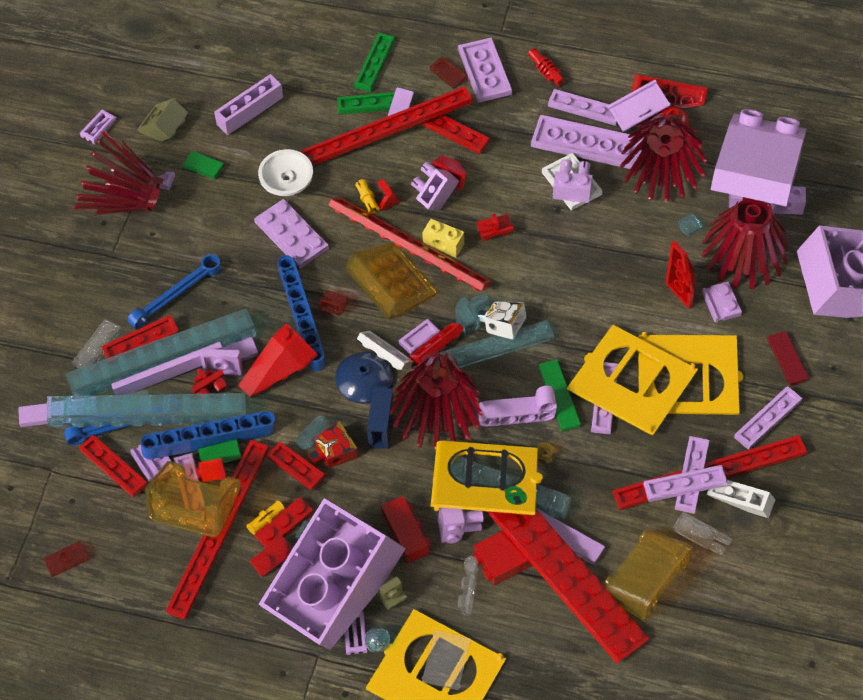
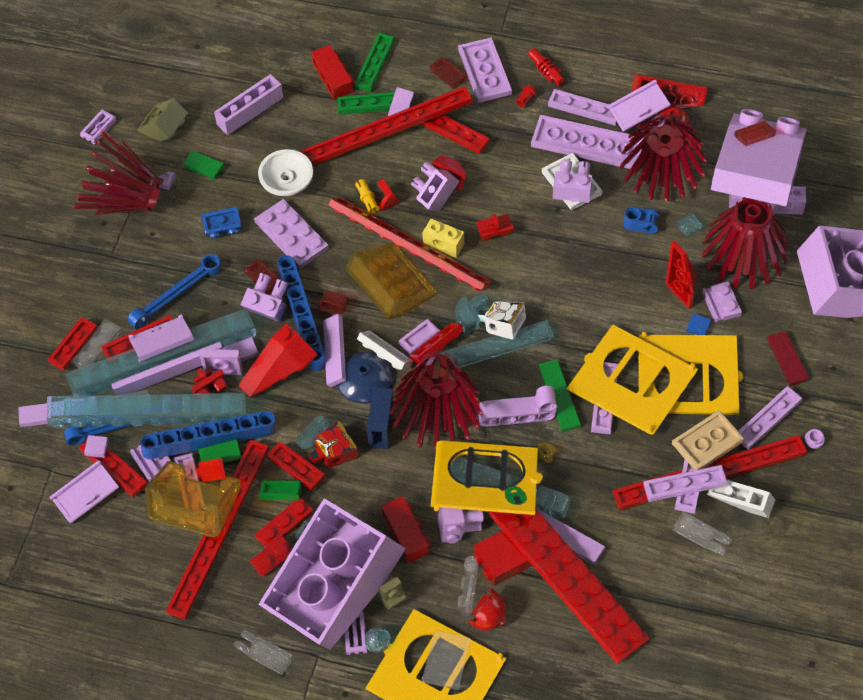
(66, 558): clear red plate -> none
(72, 344): none -> red plate
(83, 490): none -> lavender door
(96, 446): none -> lavender tile
(161, 338): none -> lavender door
(221, 222): none -> blue bracket
(257, 267): none -> clear red tile
(265, 517): yellow pin -> none
(265, 652): none -> clear hinge
(266, 305): none -> lavender brick
(280, 490): none -> green tile
(332, 71): none -> red brick
(334, 350): none -> lavender tile
(489, 612): none -> red cylinder
(525, 96): none -> red pin
(641, 220): none -> blue piece
(648, 572): clear yellow windscreen -> none
(698, 325): none -> blue tile
(707, 441): none -> tan tile
(755, 133): none -> clear red tile
(814, 438): none -> lavender plate

